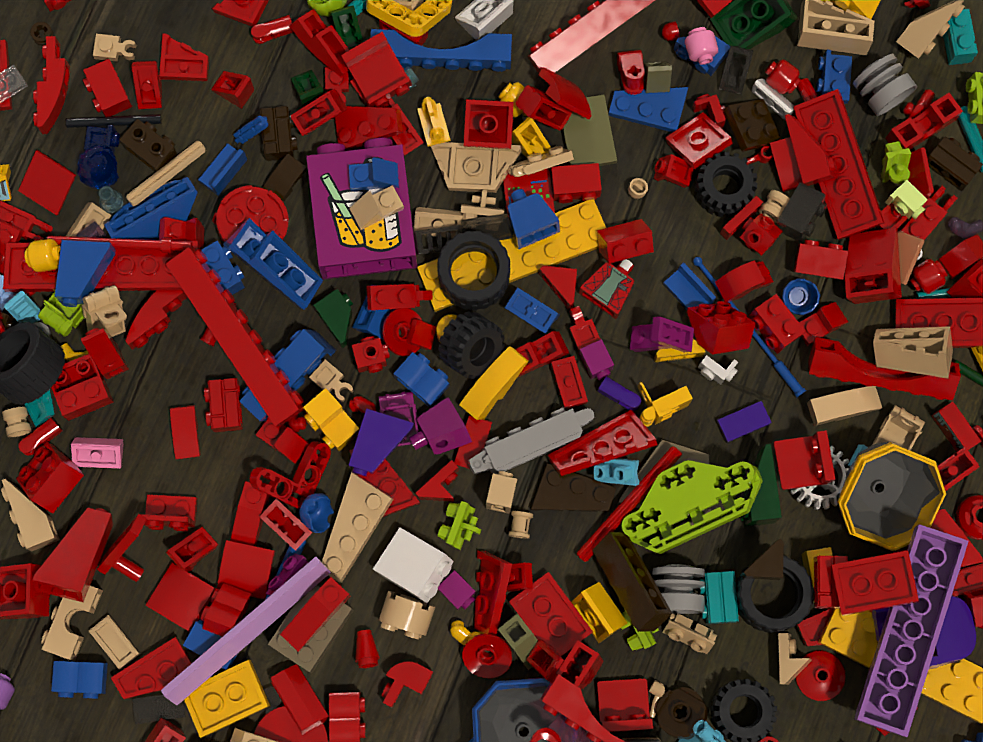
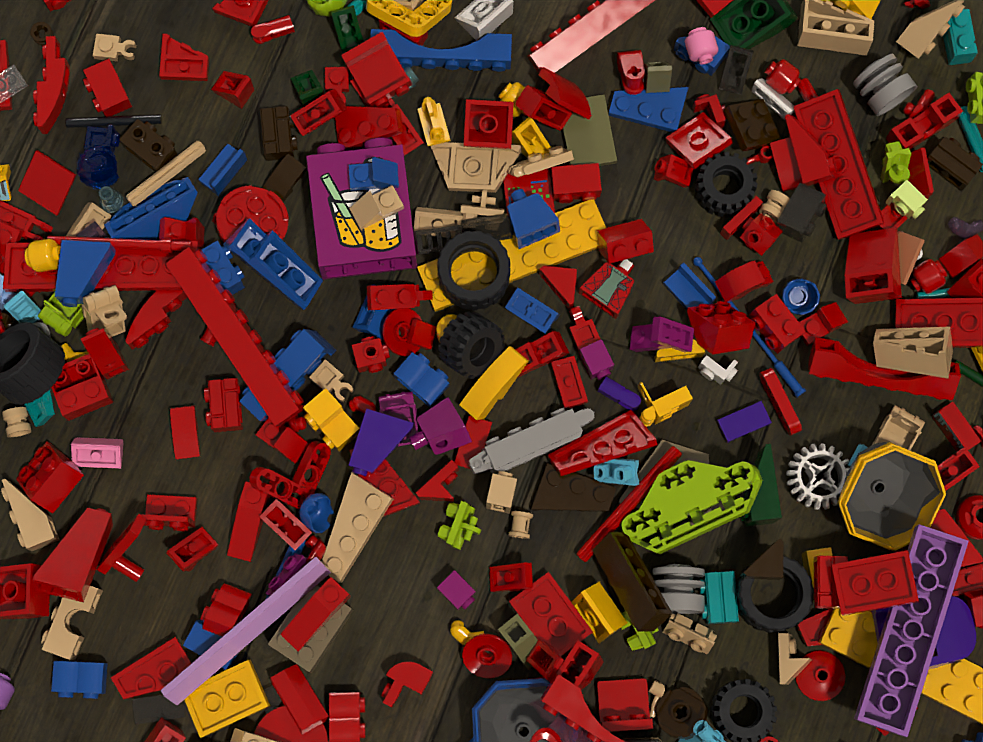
(38, 438): red bar -> none
(114, 642): tan tile -> none
(147, 84): red slope -> none
(180, 597): red slope -> none
(246, 568): red slope -> none
(251, 129): blue axle -> none
(317, 548): none -> red arm
(321, 41): red slope -> none
(336, 315): dark green slope -> none
(366, 650): red cone -> none
(406, 614): tan brick -> none
(413, 565): white brick -> none
(493, 587): red wing -> none
(639, 188): tan hinge -> none
(670, 31): red hinge -> none
(780, 401): none -> red beam
(804, 461): red bracket -> none
(821, 261): red brick -> none
(834, 74): blue bracket -> none
(844, 405): tan slope -> none
(930, 217): red hinge -> none

